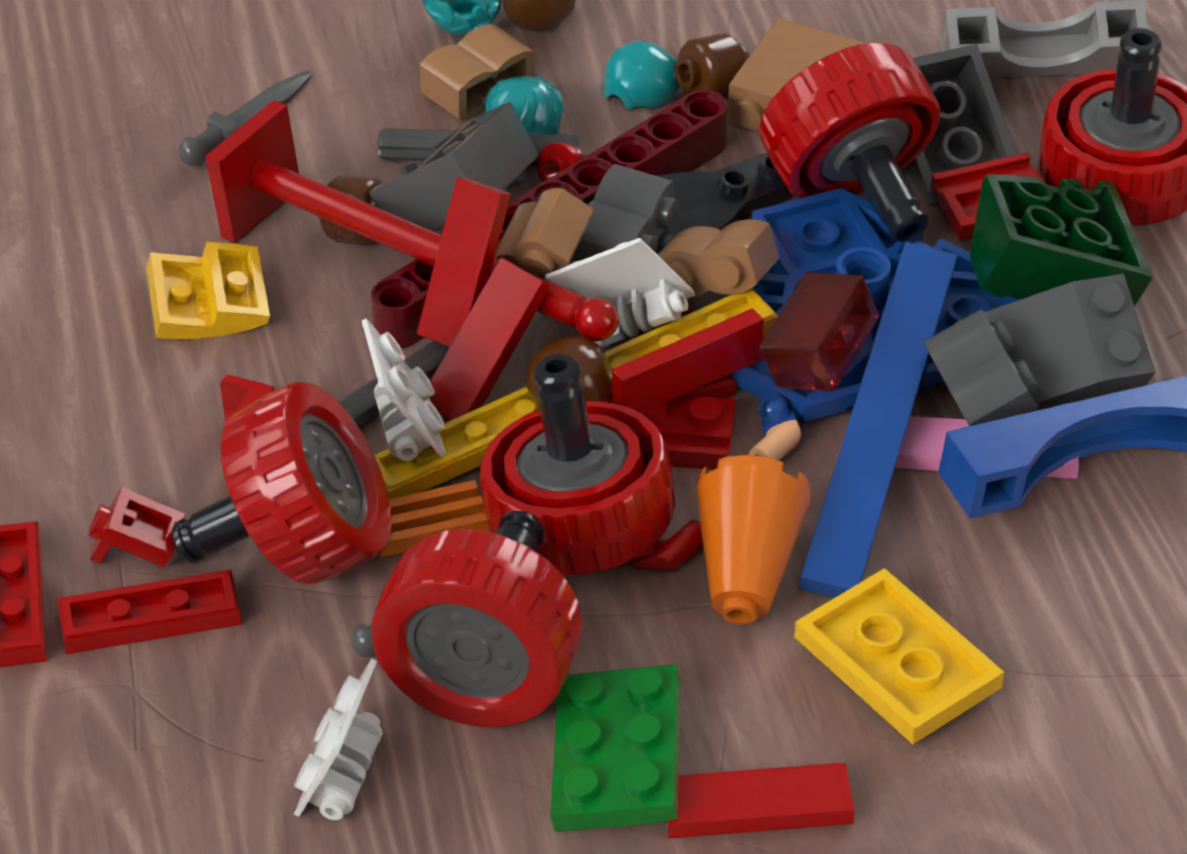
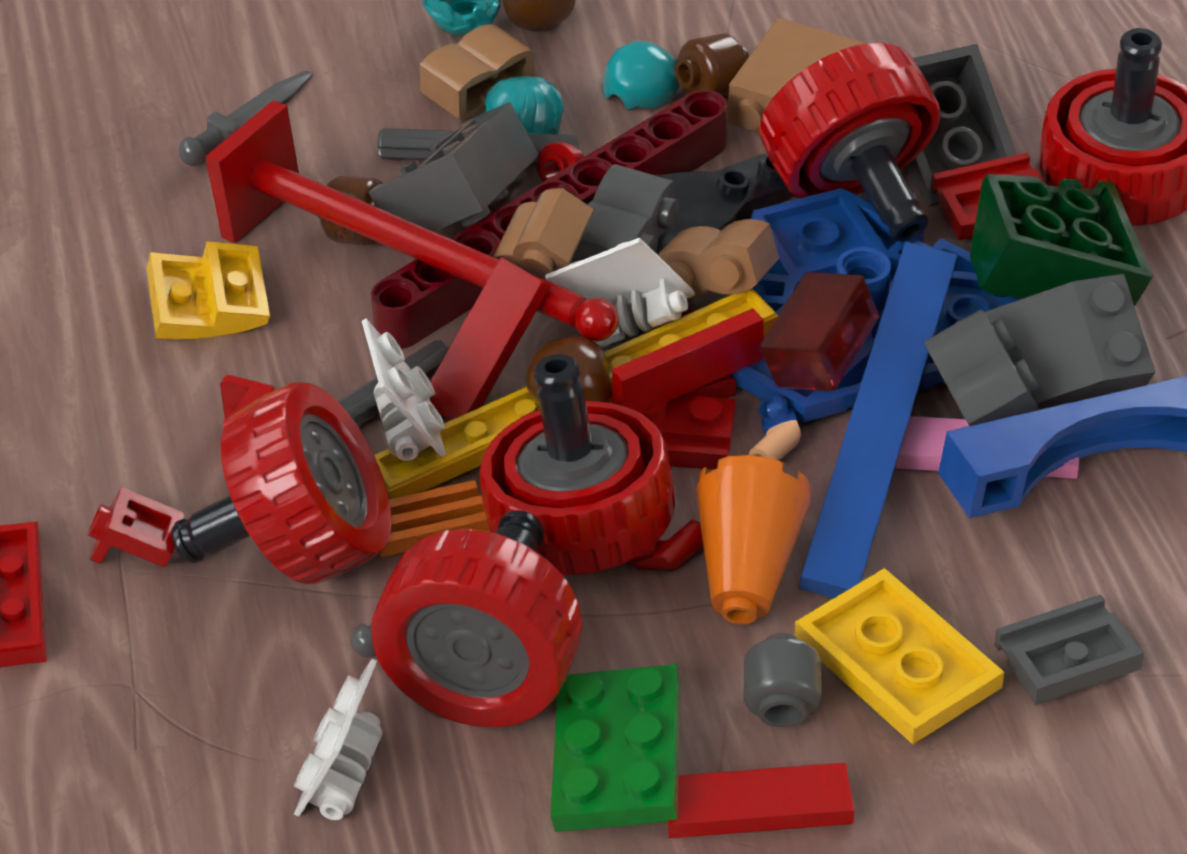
(149, 611): red tile -> none
(463, 258): red tile -> none
(782, 680): none -> dark grey head
(1057, 47): light grey arch -> none
(1068, 649): none -> dark grey plate

